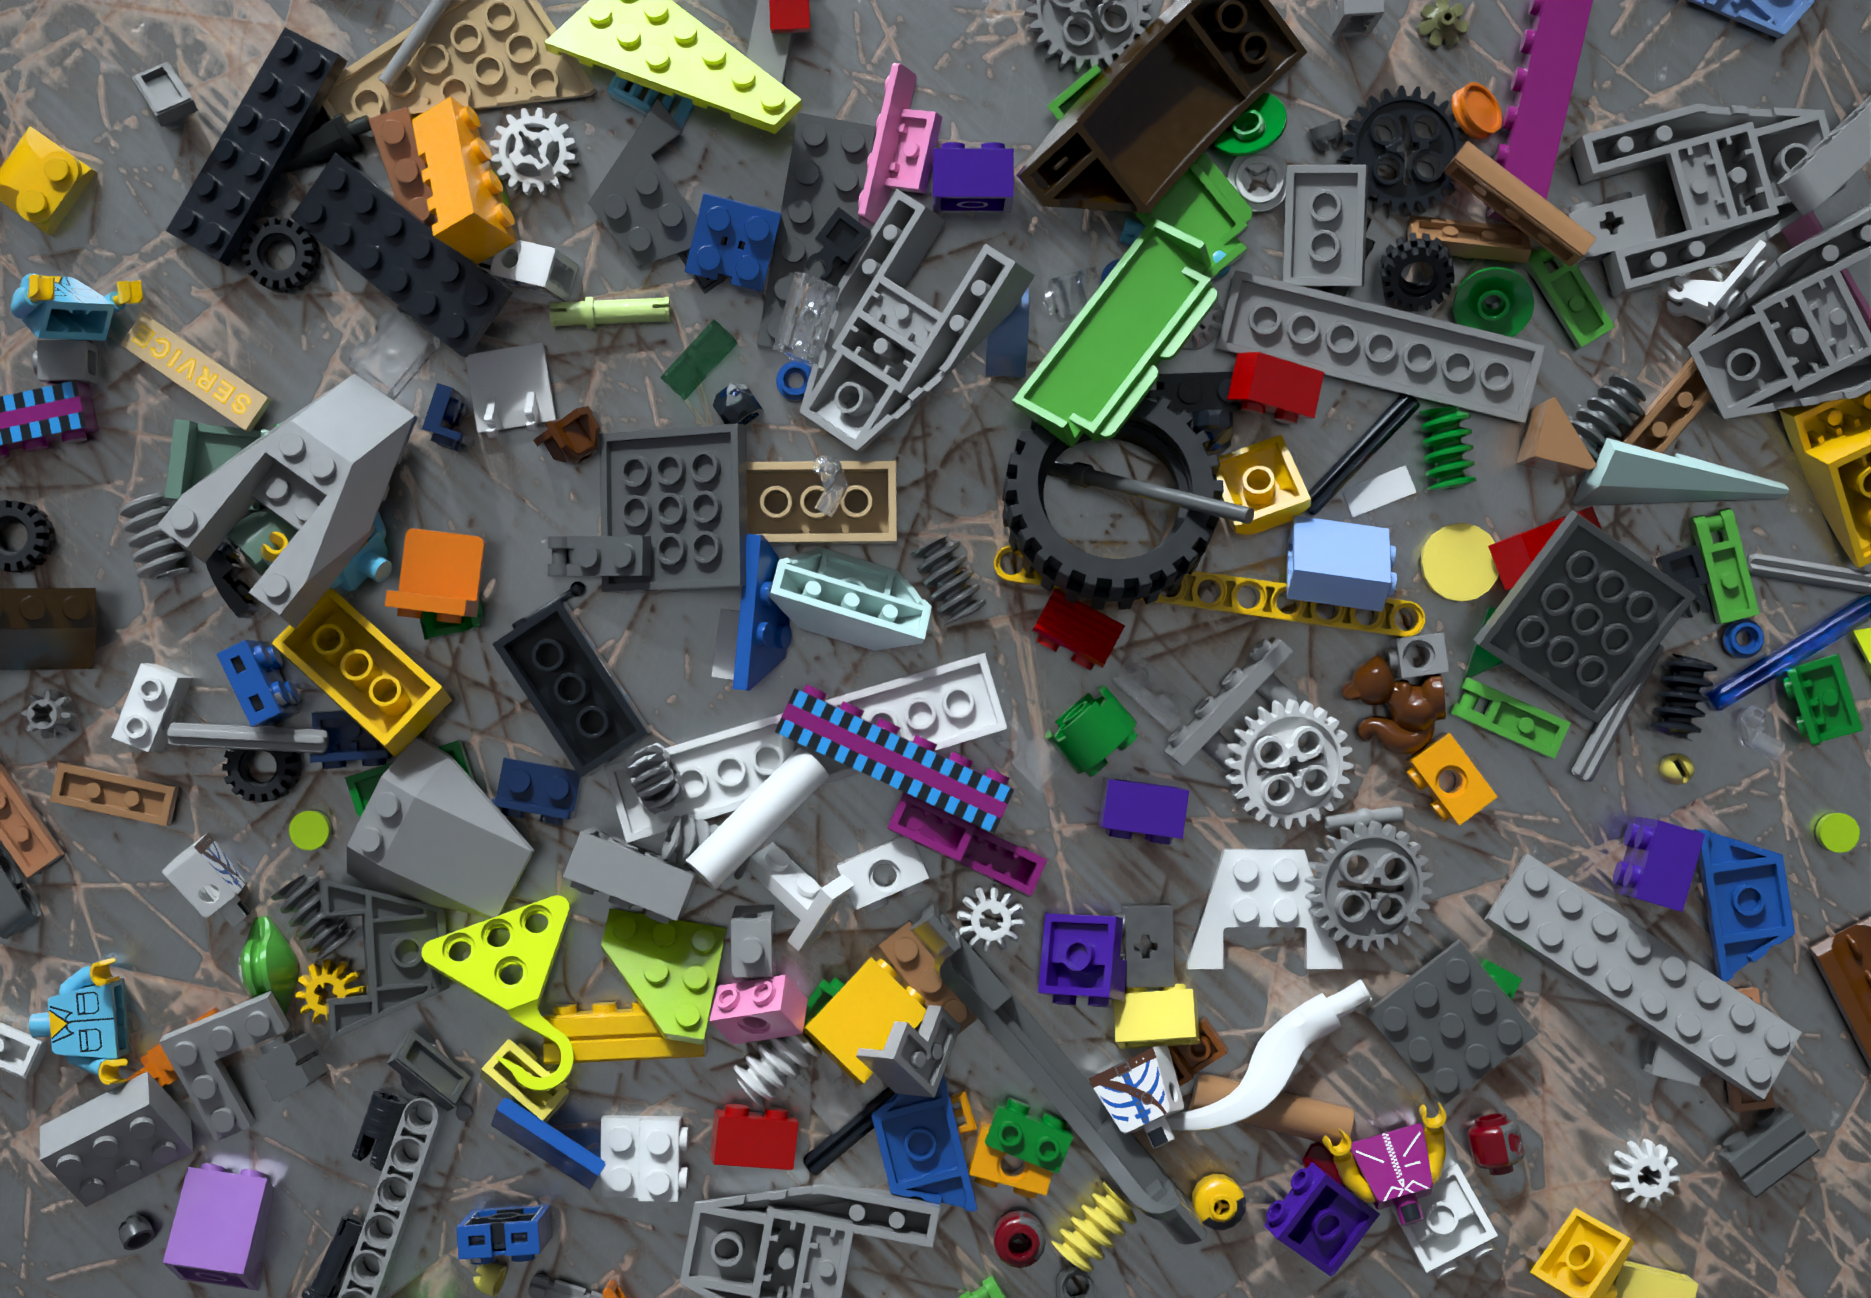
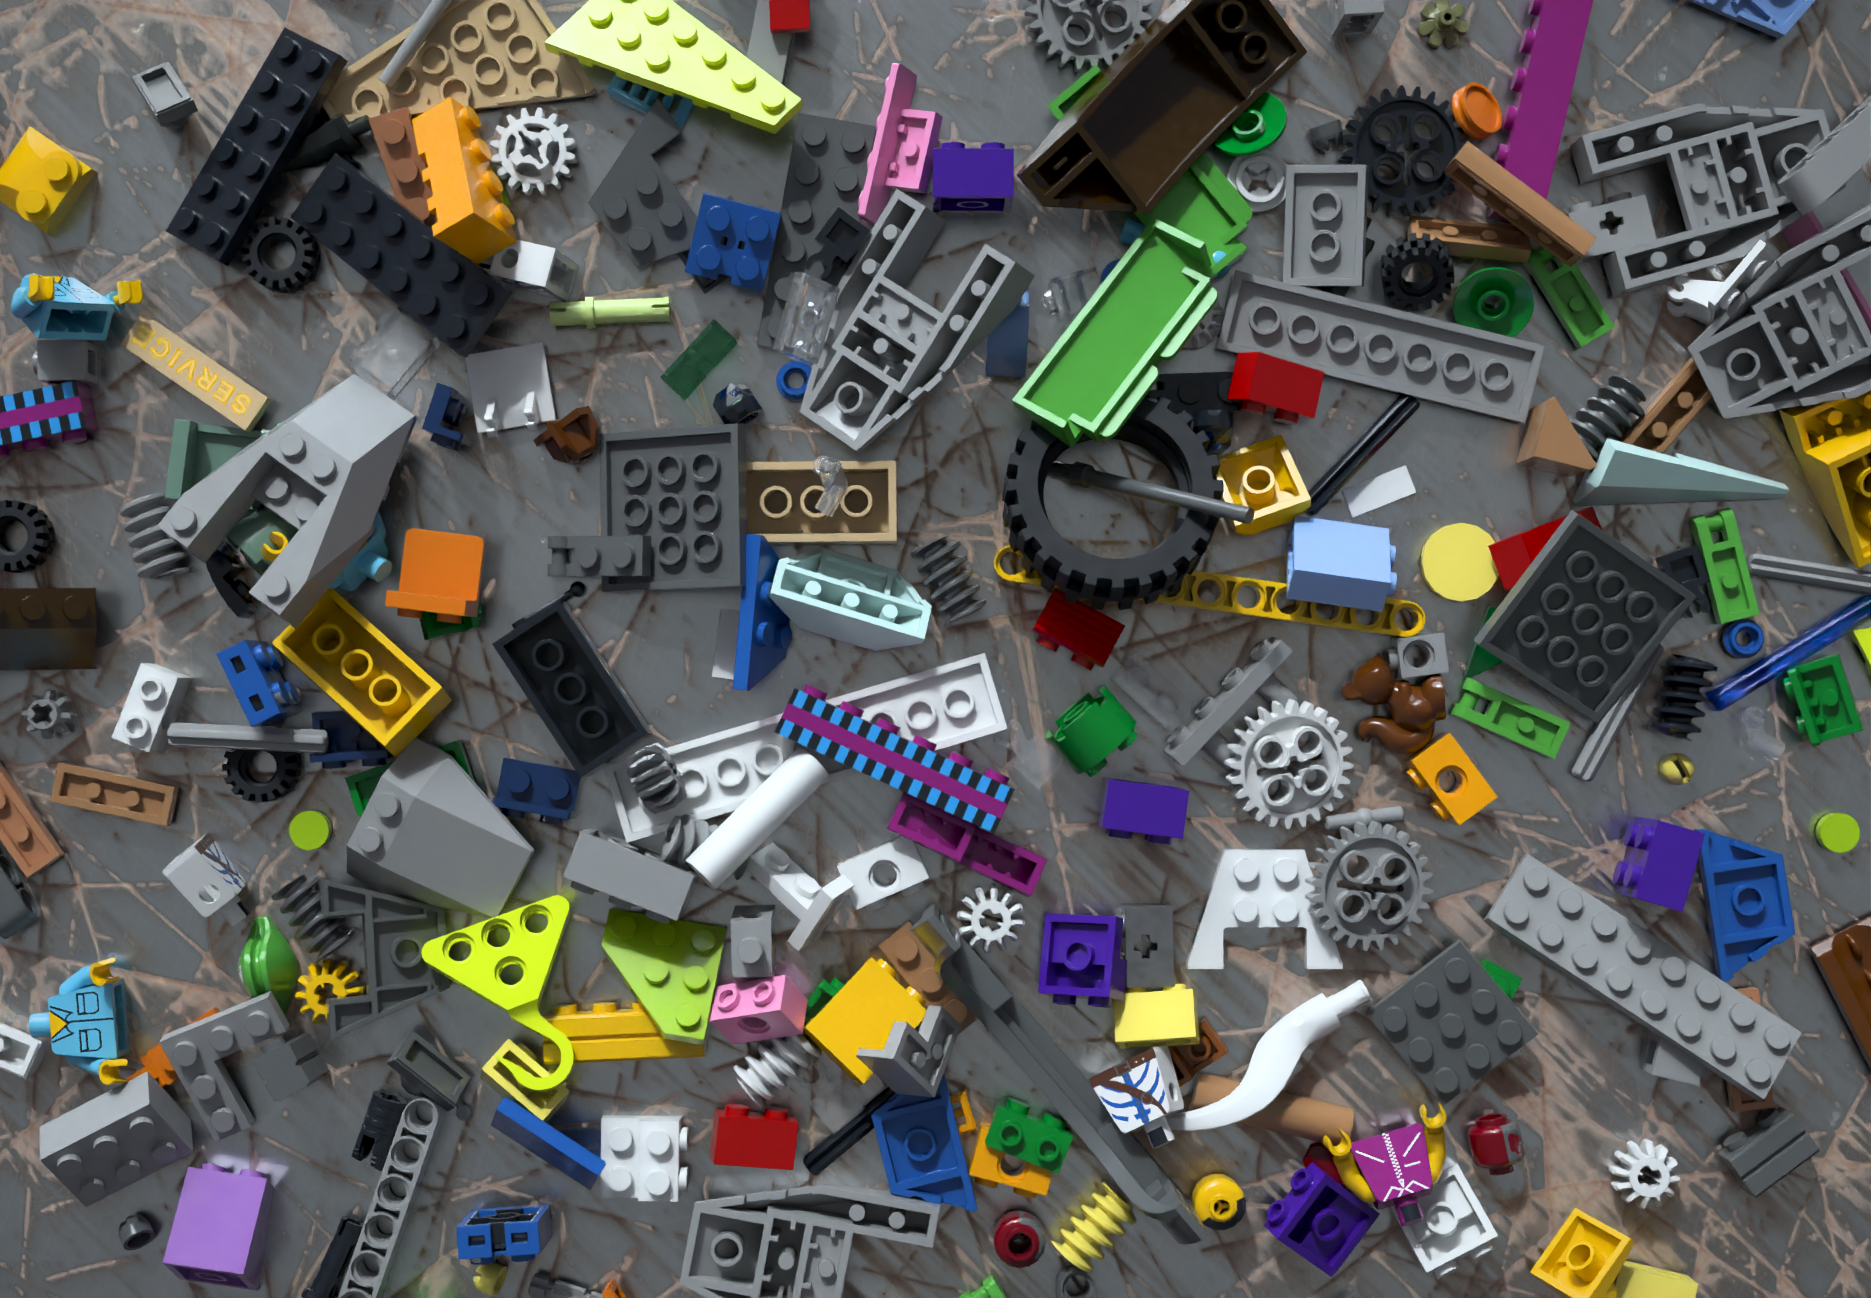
(1447, 448): green piece -> none

